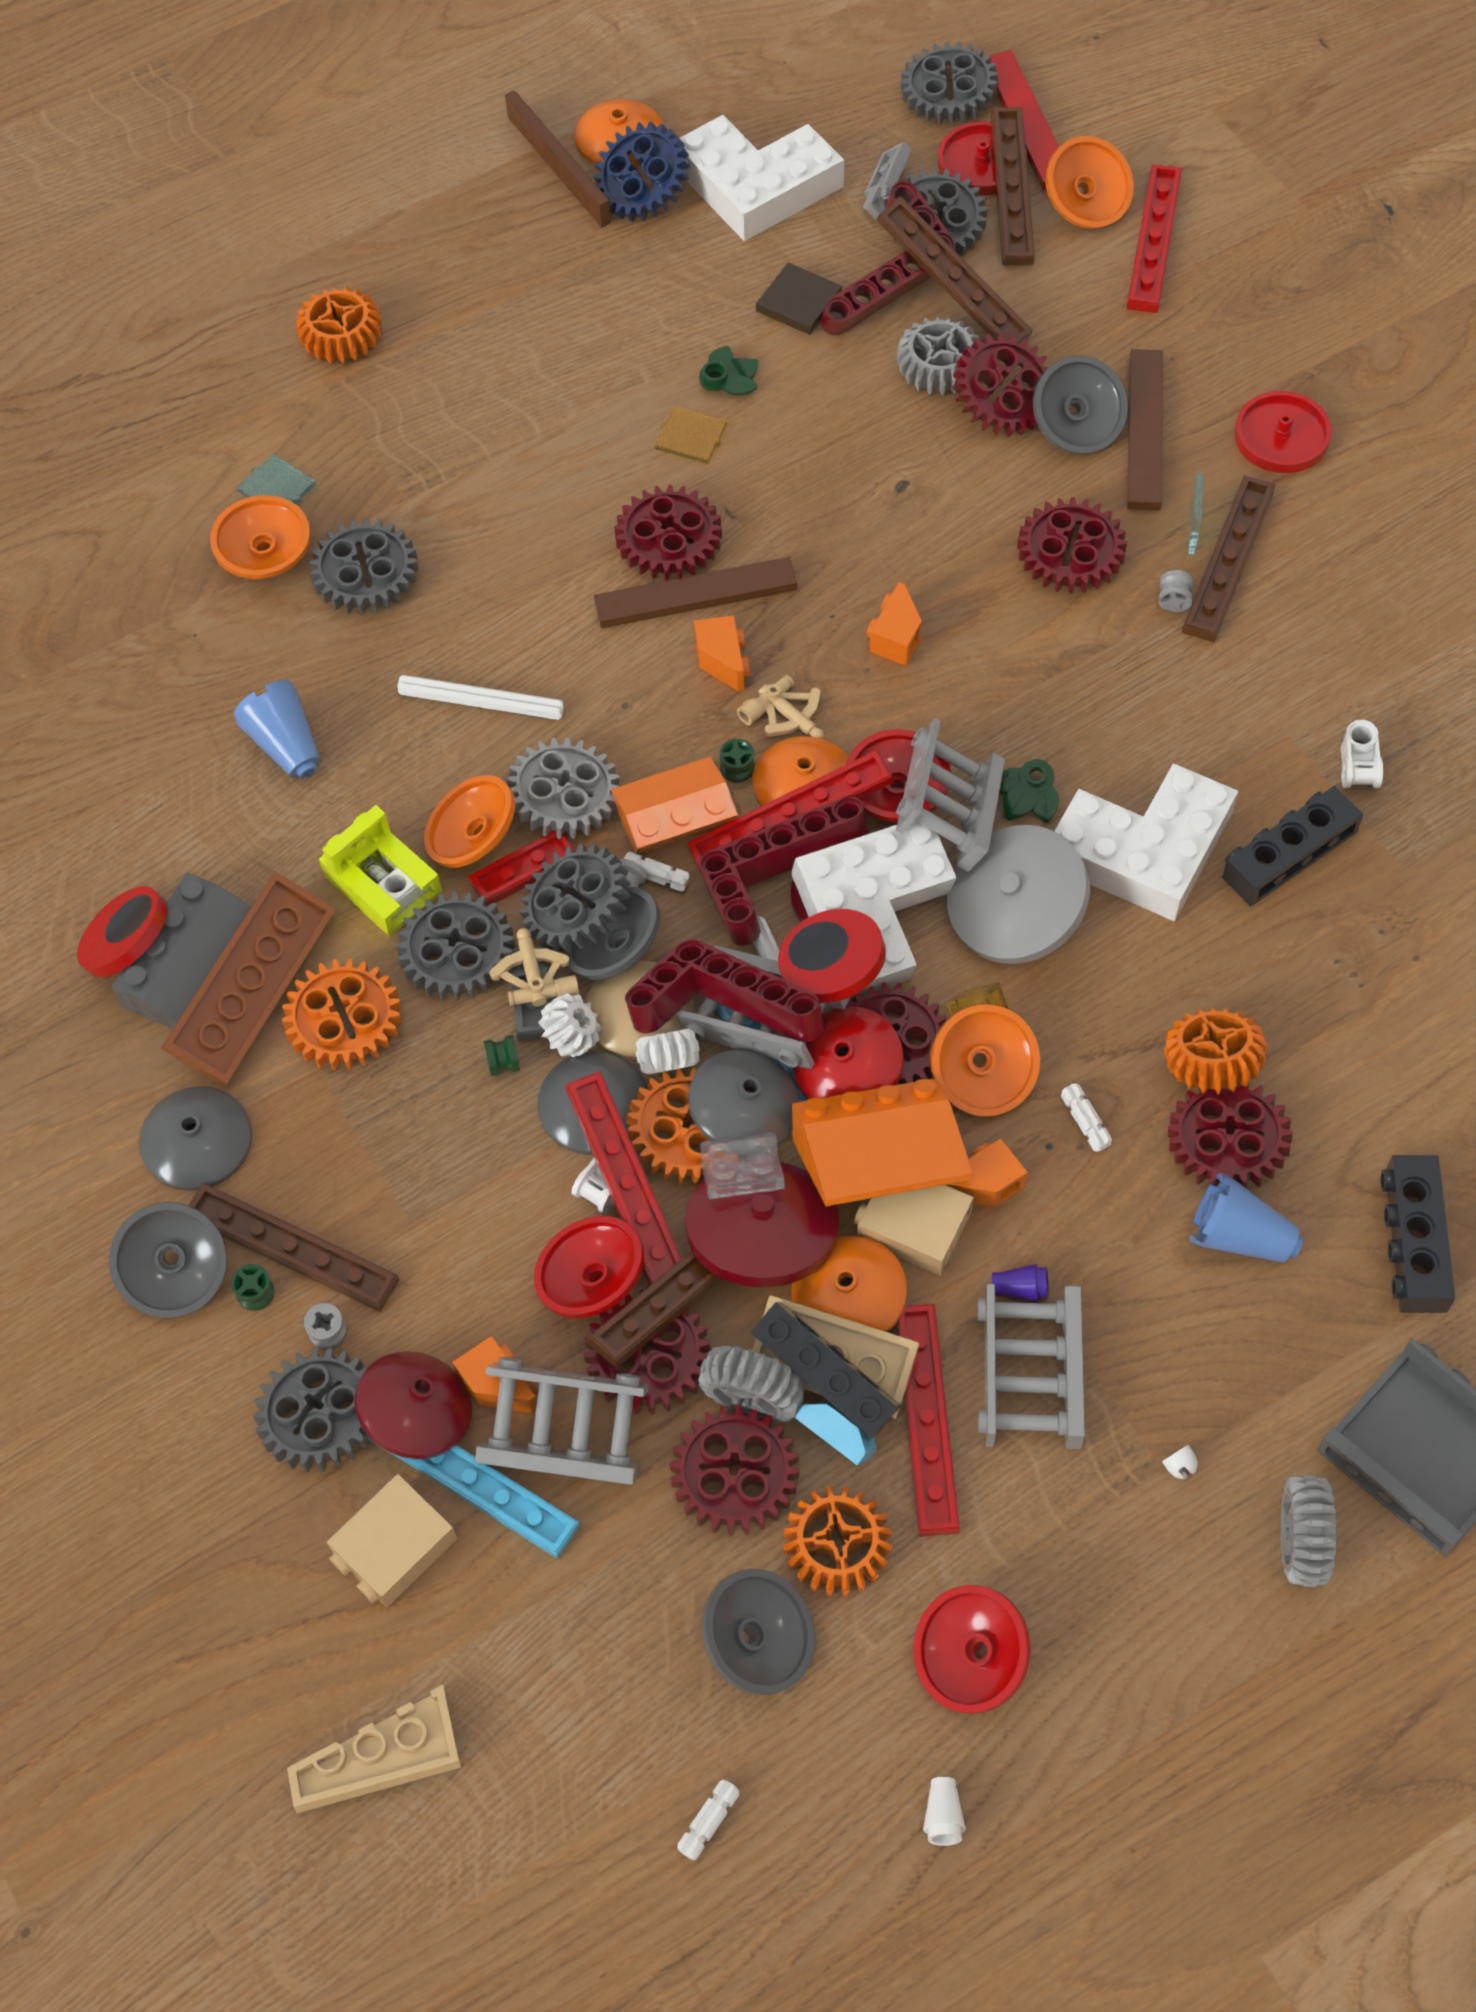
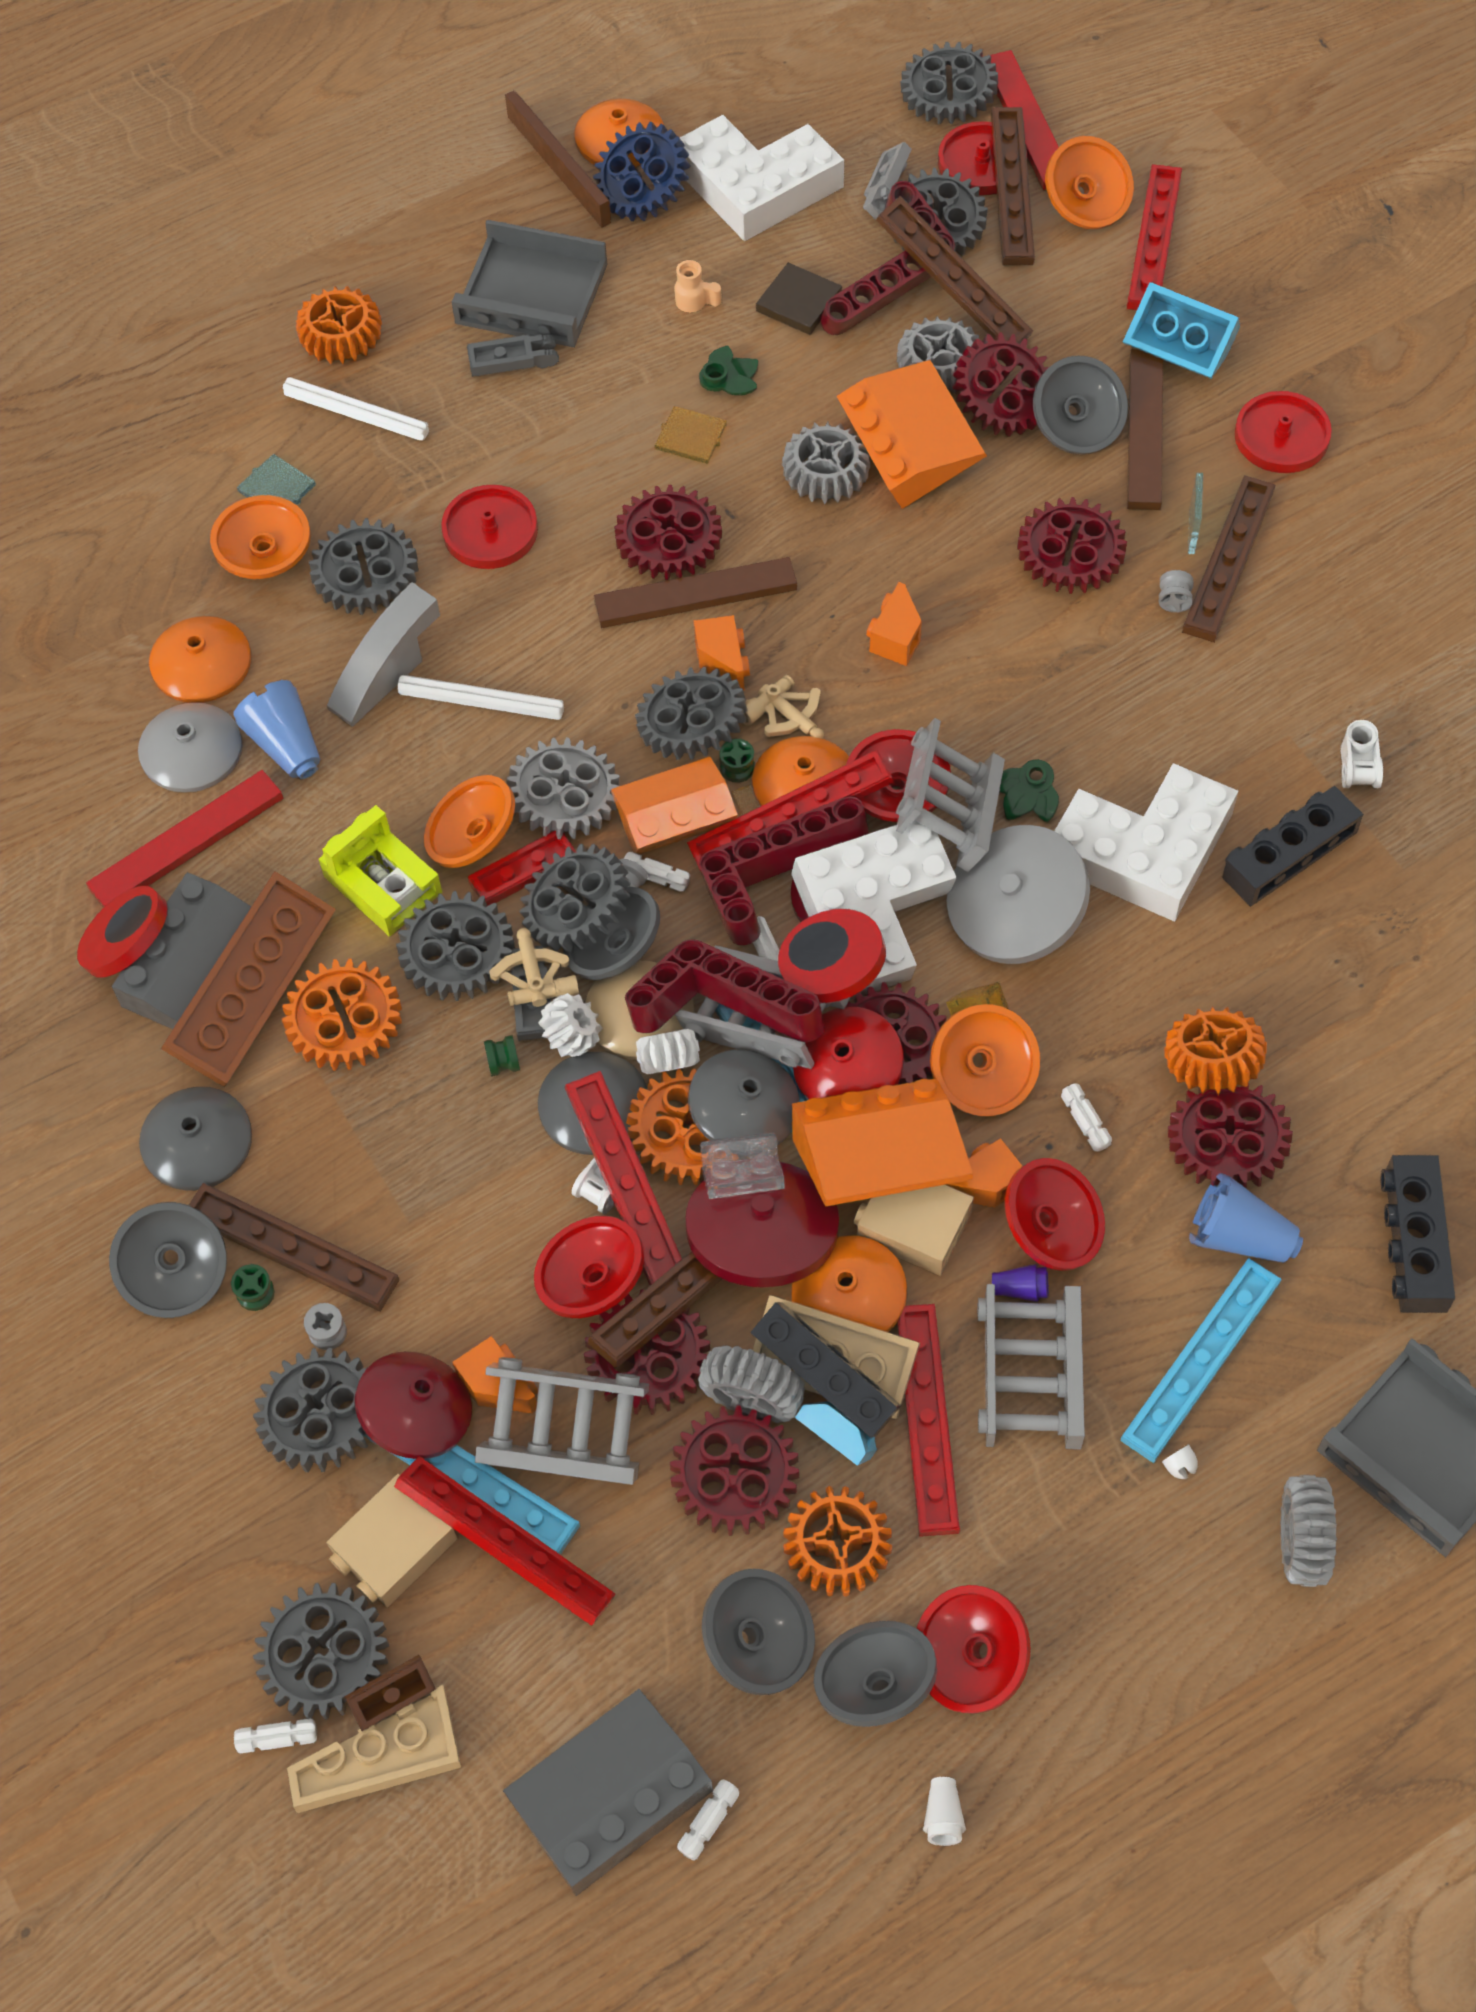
(187, 838): none -> red tile
(190, 760): none -> light grey dish
(200, 671): none -> orange dish
(275, 1735): none -> white axle
(294, 1629): none -> dark grey gear
(356, 409): none -> white axle
(384, 654): none -> light grey slope
(390, 1692): none -> reddish brown slope
(489, 526): none -> red piece
(505, 1540): none -> red tile
(512, 354): none -> dark grey hinge
(532, 283): none -> dark grey panel
(608, 1791): none -> dark grey slope
(691, 713): none -> dark grey gear
(692, 291): none -> light nougat piece
(828, 453): none -> light grey gear
(875, 1673): none -> dark grey dish
(911, 429): none -> orange slope
(1066, 1206): none -> red dish
(1182, 330): none -> medium azure slope
(1200, 1360): none -> medium azure tile

